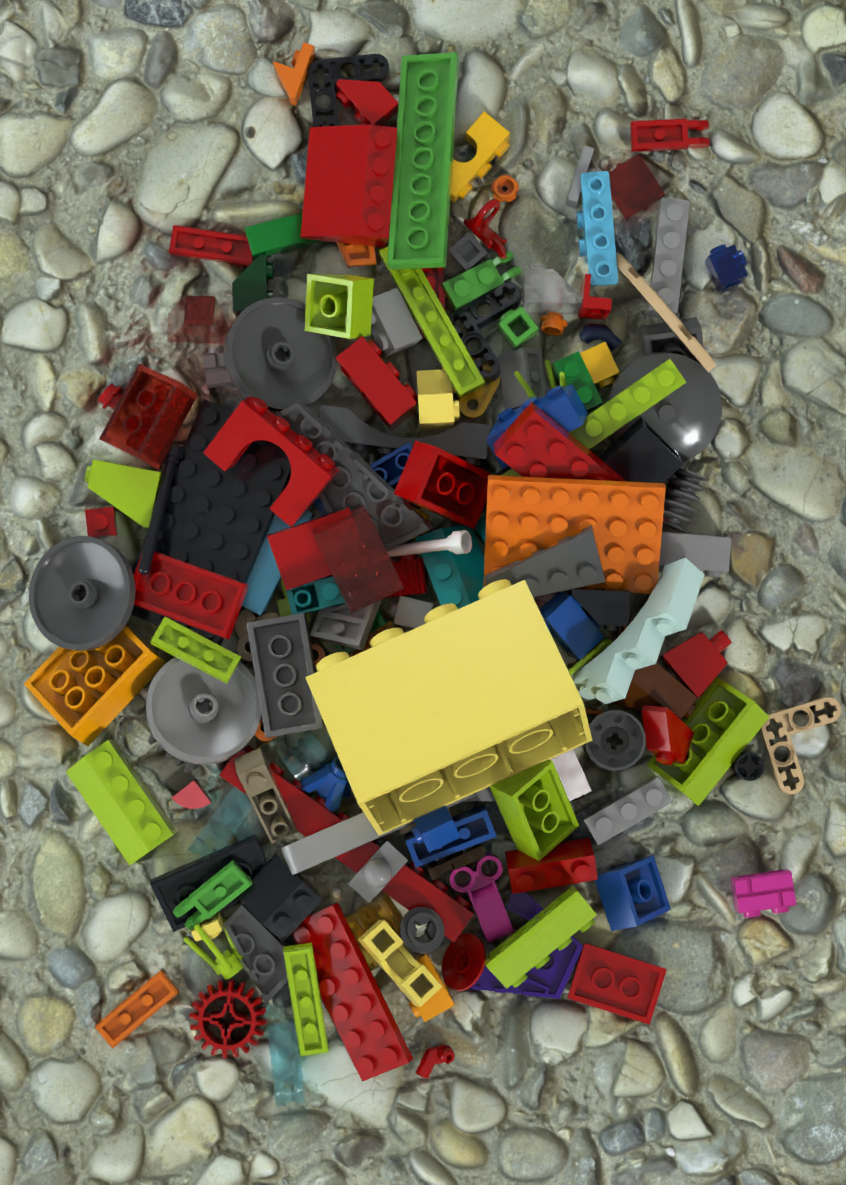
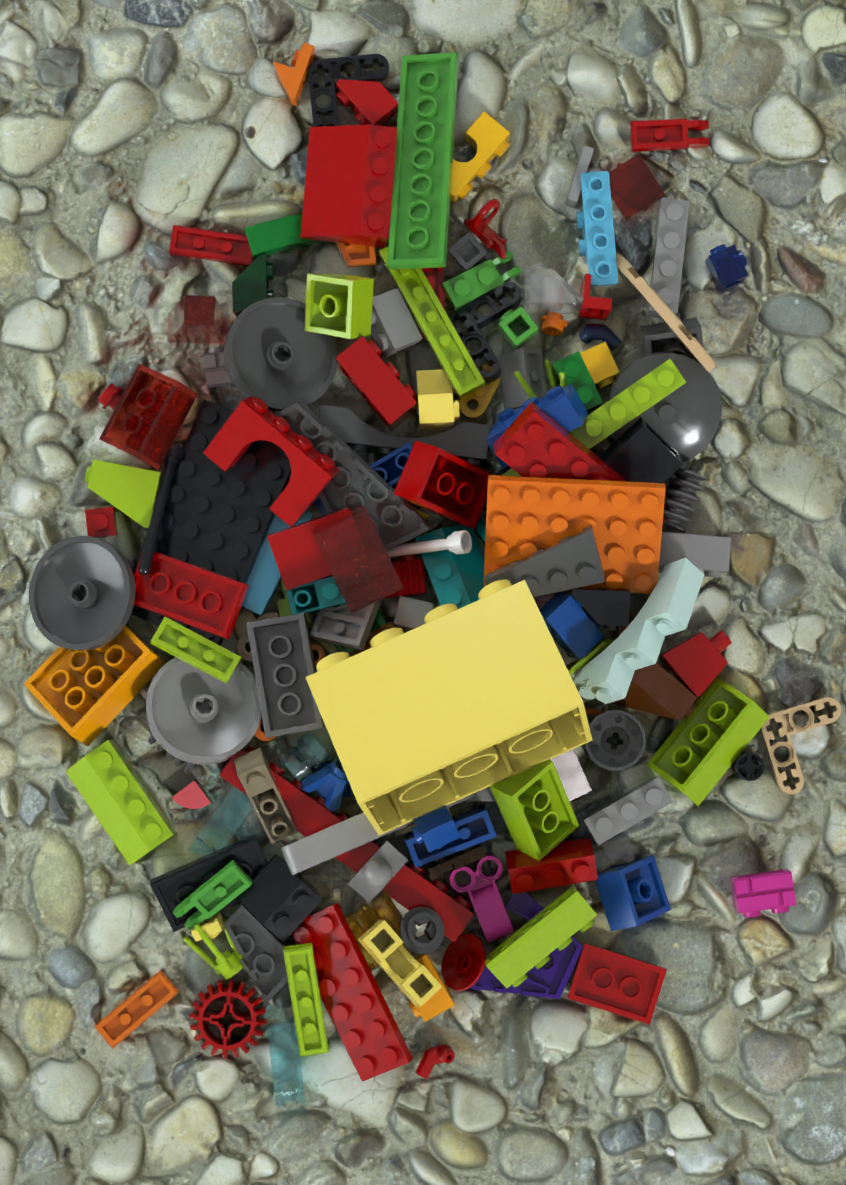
(504, 181): orange plate -> none
(666, 735): red slope -> none

